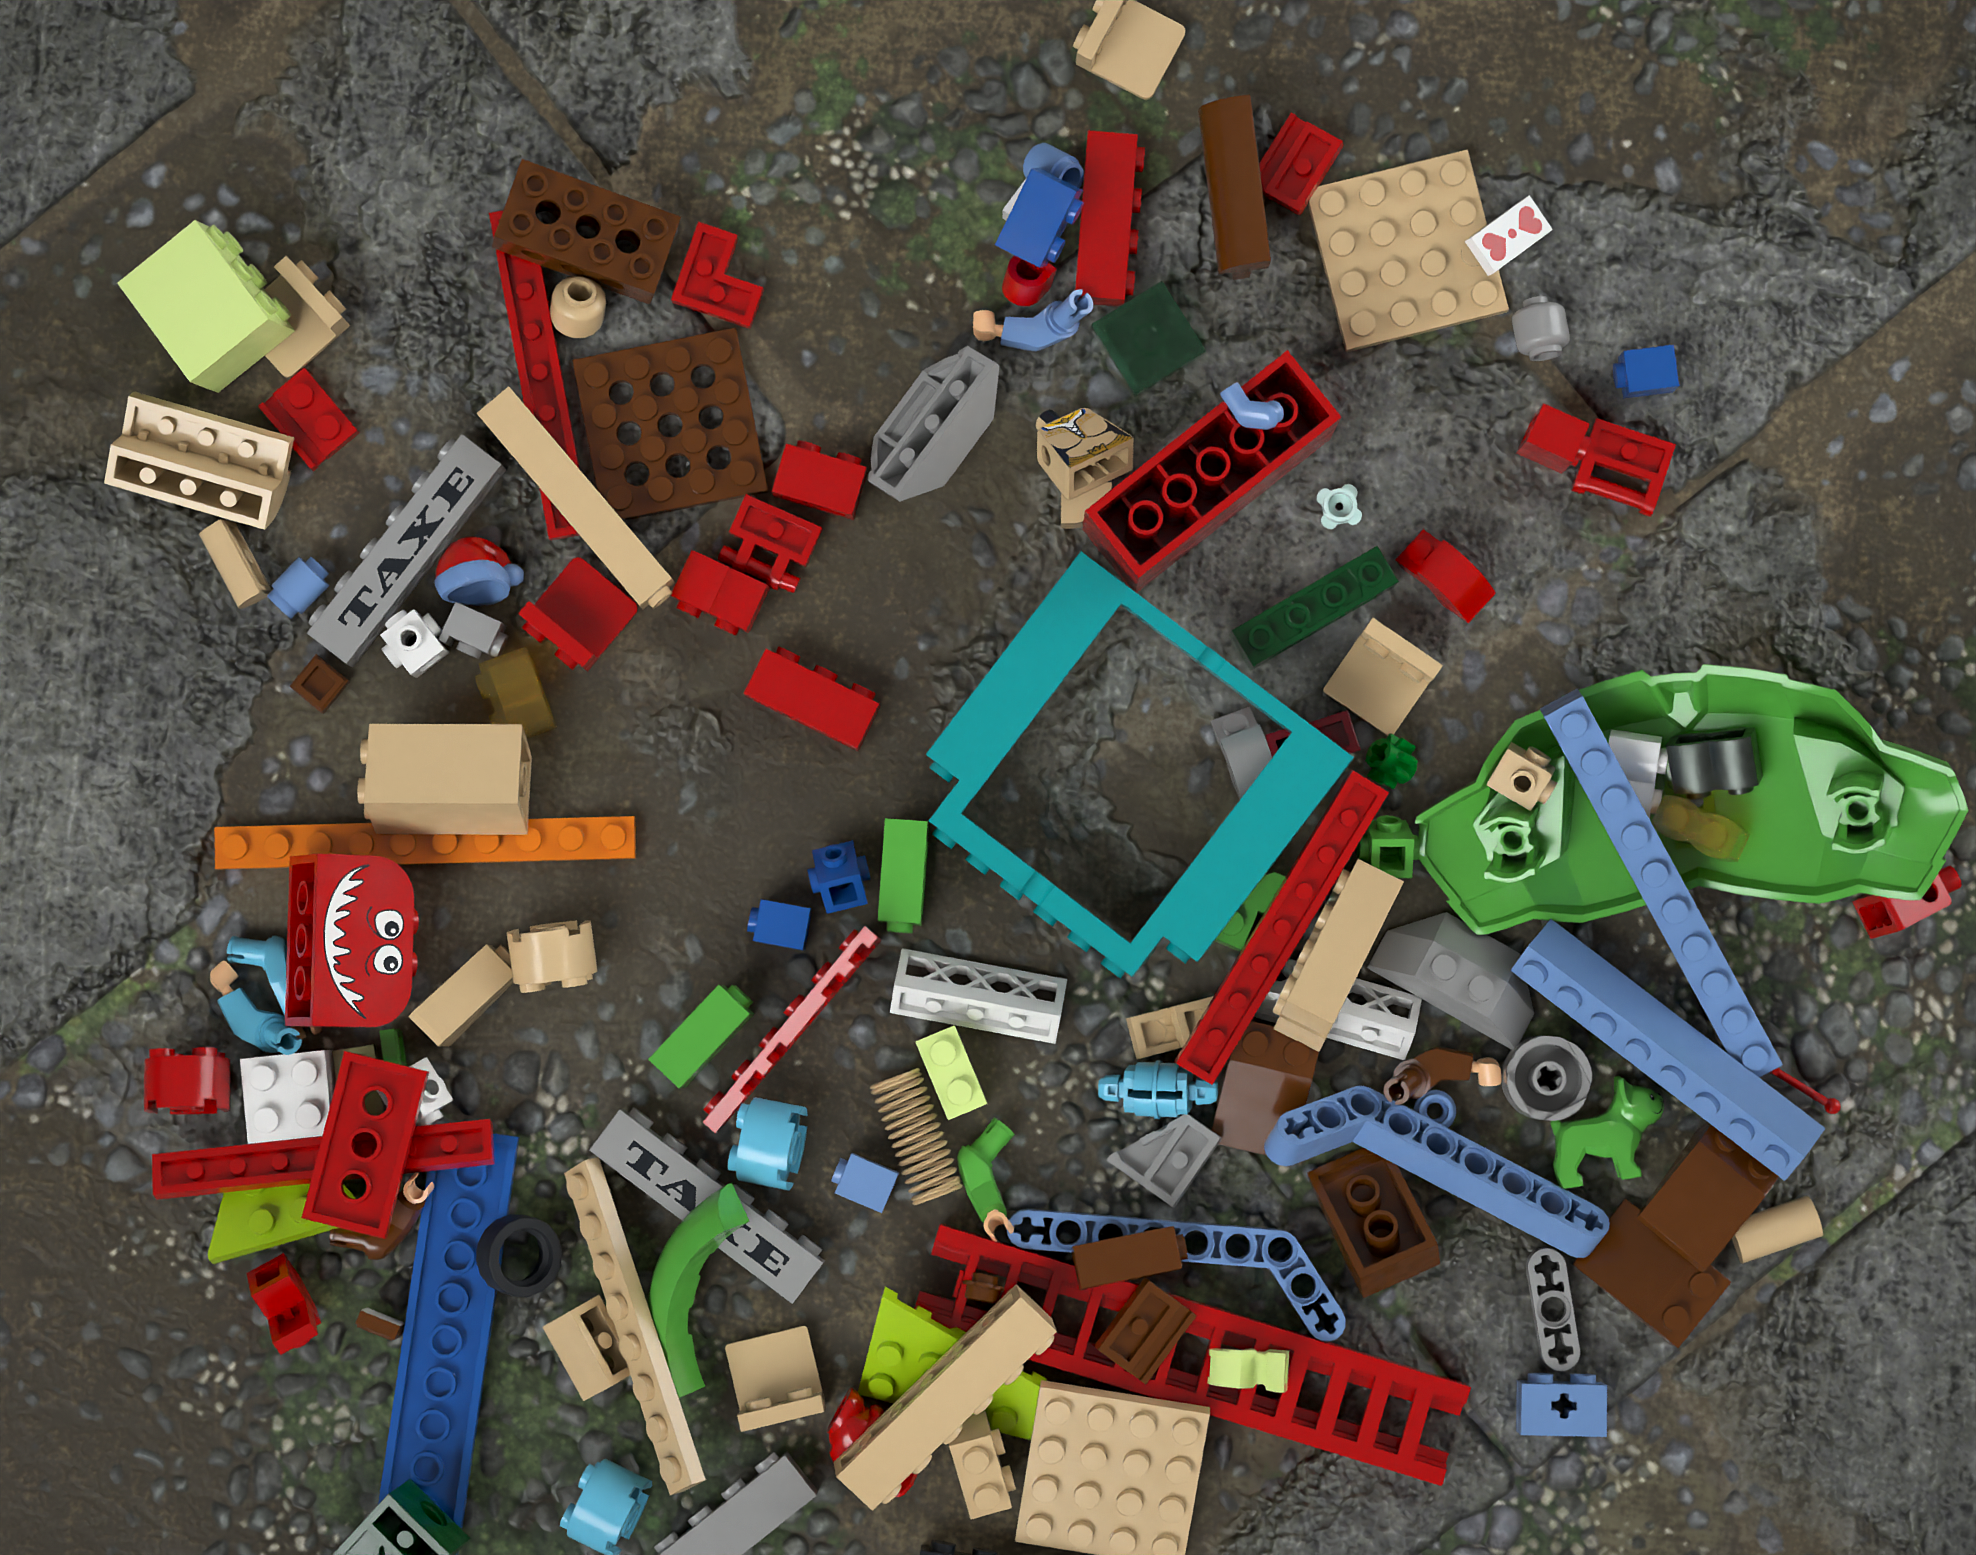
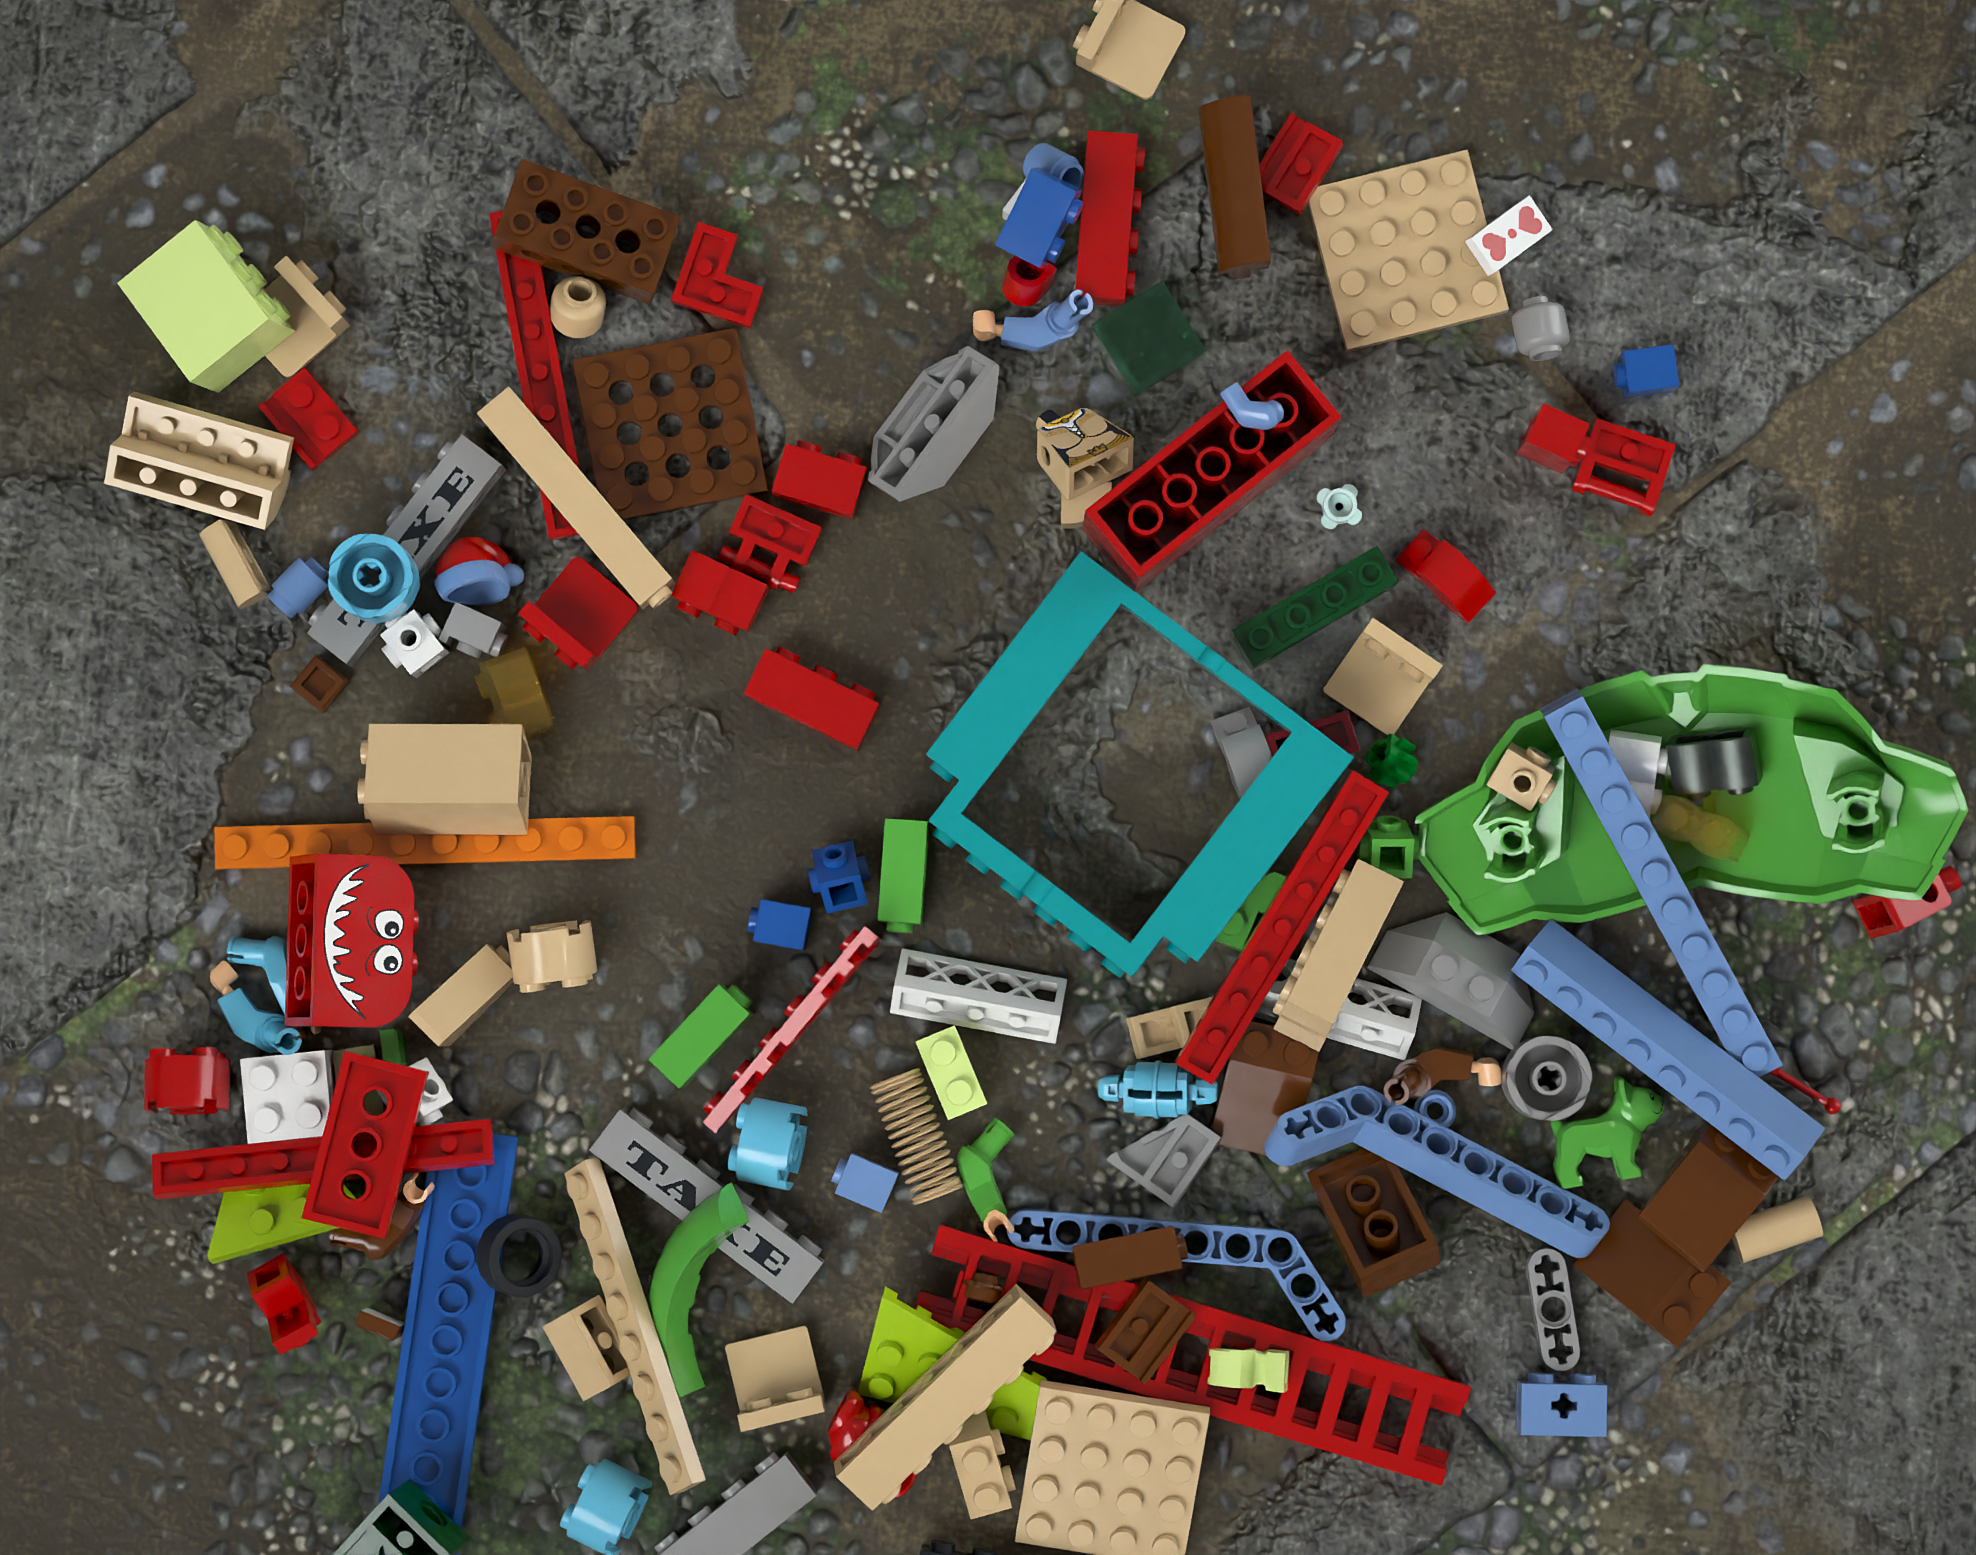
(349, 578): none -> medium azure brick

